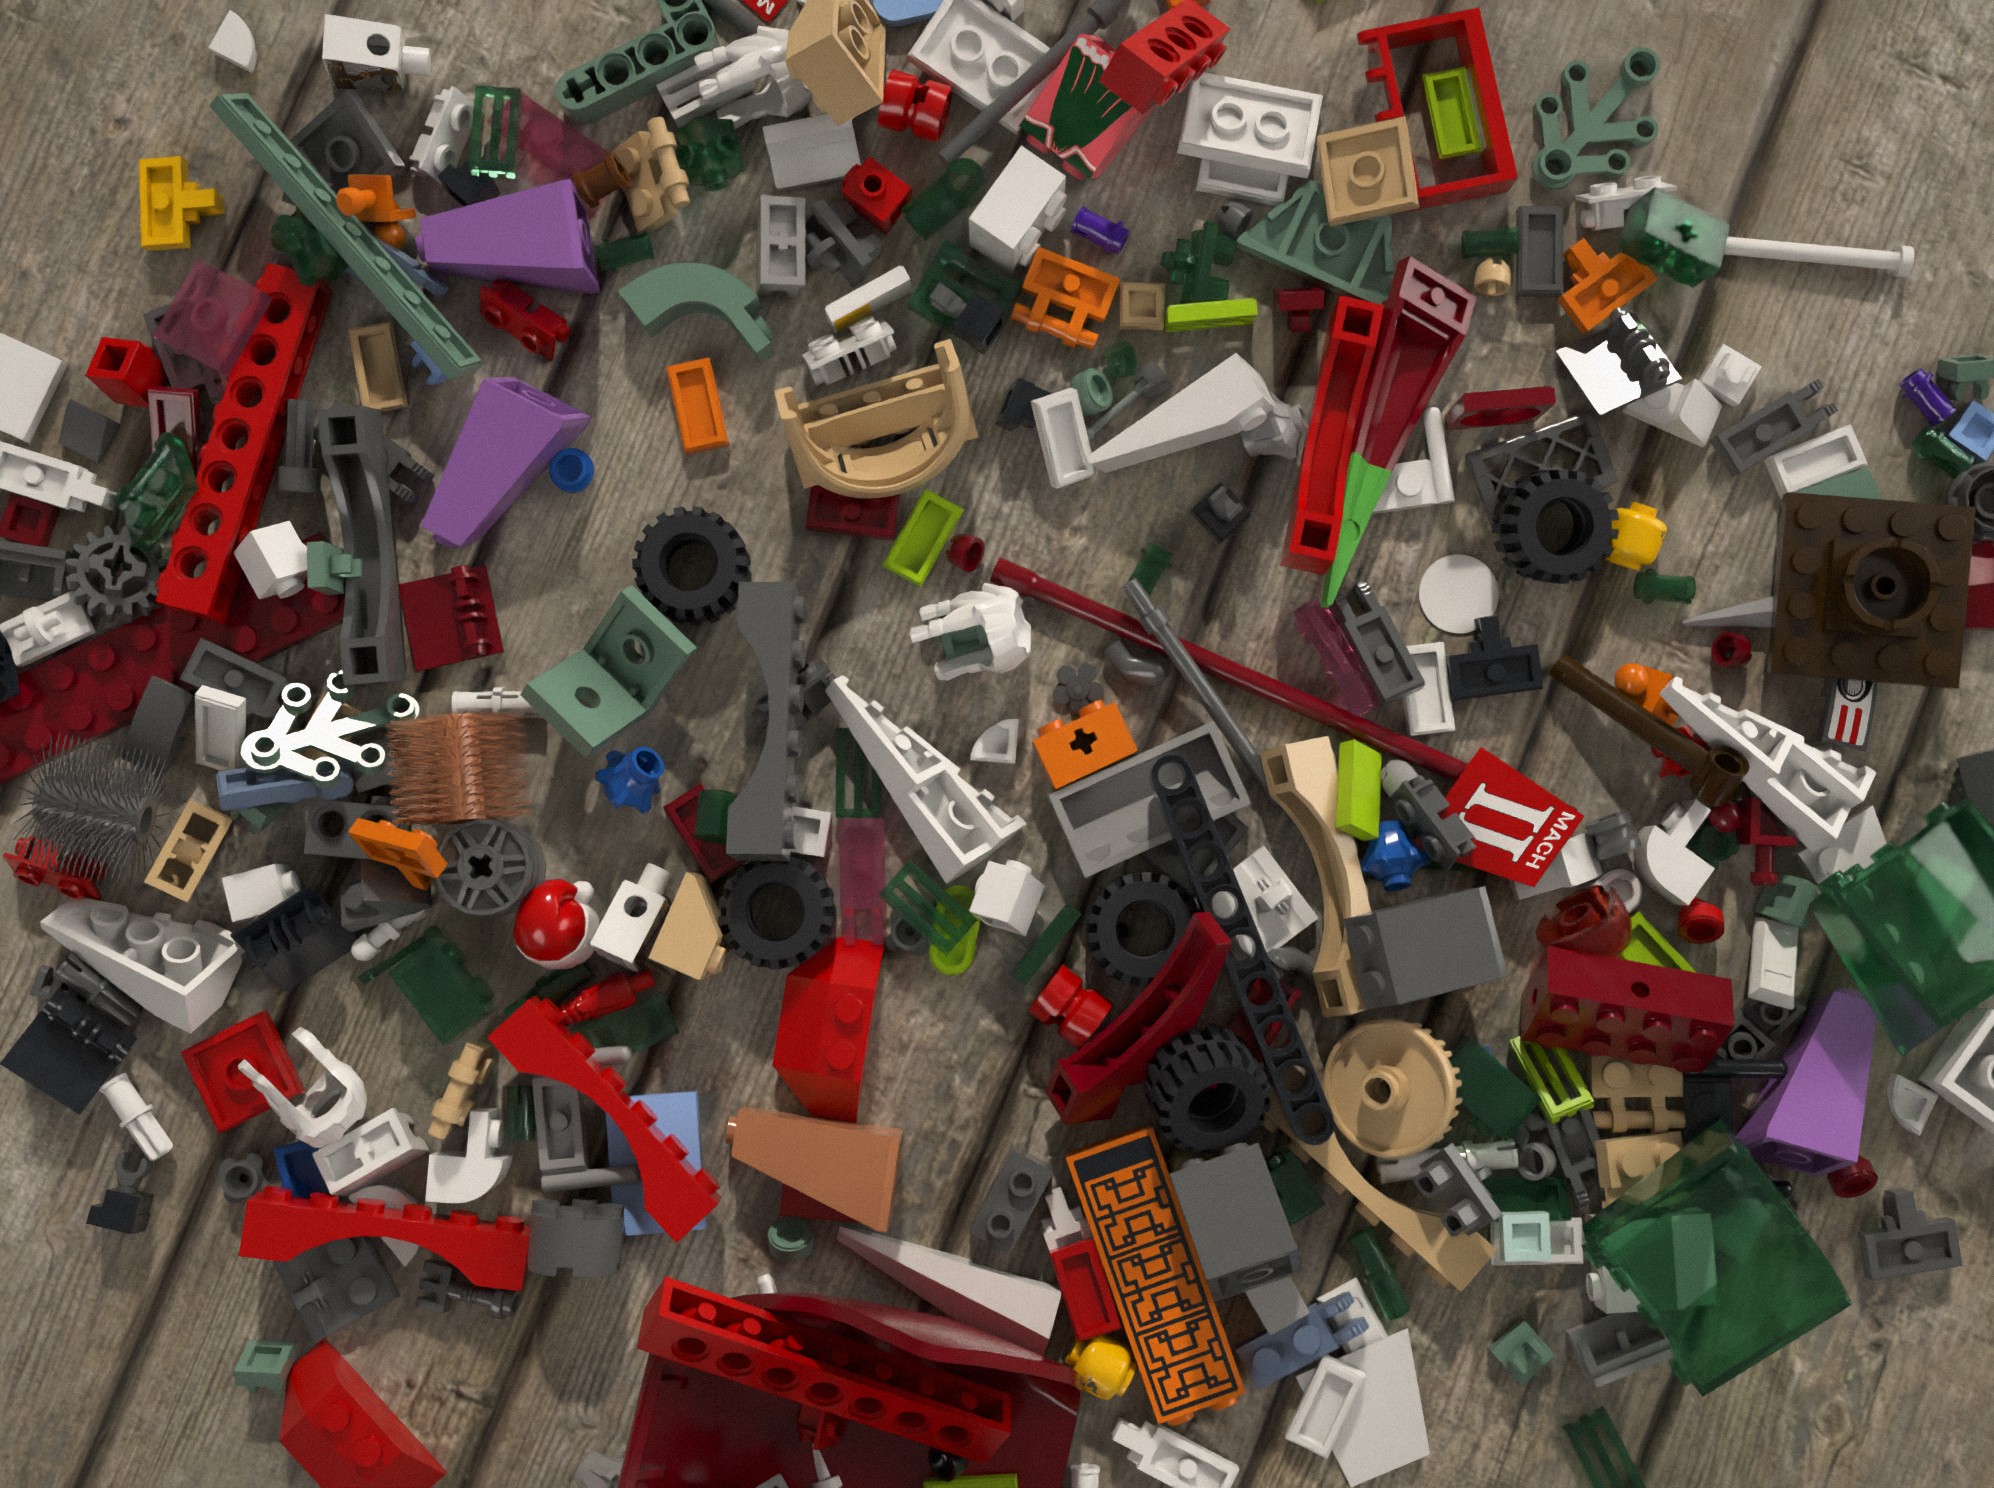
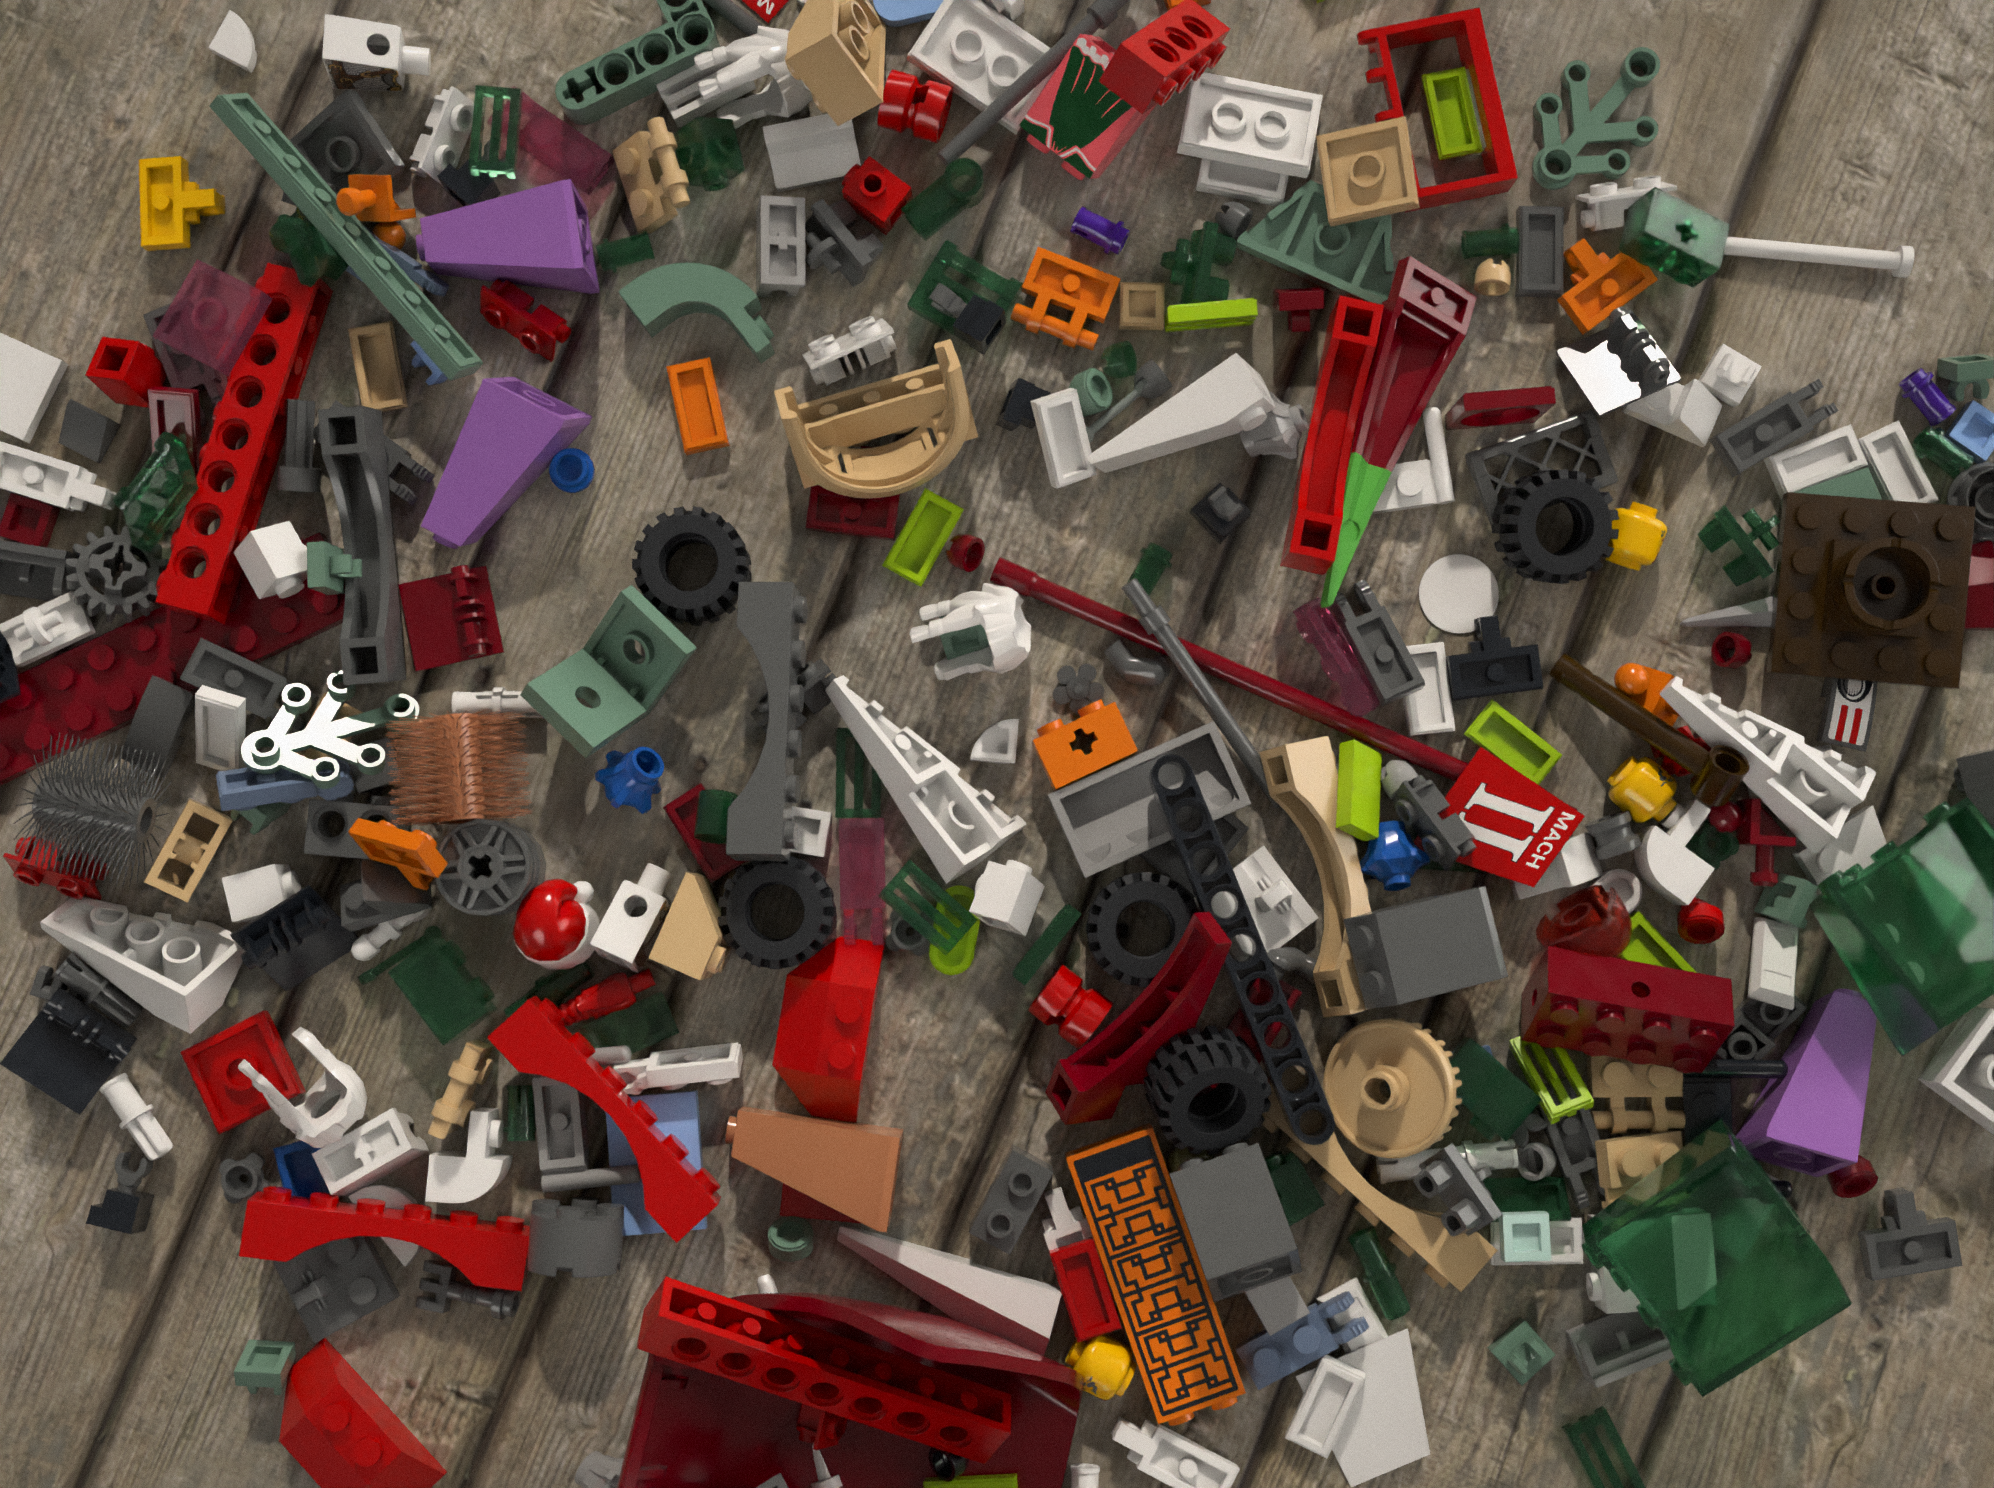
(601, 179): reddish brown bush -> none
(682, 1066): none -> white hinge
(868, 298): white tile -> none
(1018, 211): white brick -> none
(1512, 742): none -> lime tile
(1642, 789): none -> yellow head
(1663, 587): clear green pin -> none
(1750, 562): none -> clear green hips
(1896, 466): none -> white tile
(1910, 1103): white tile -> none

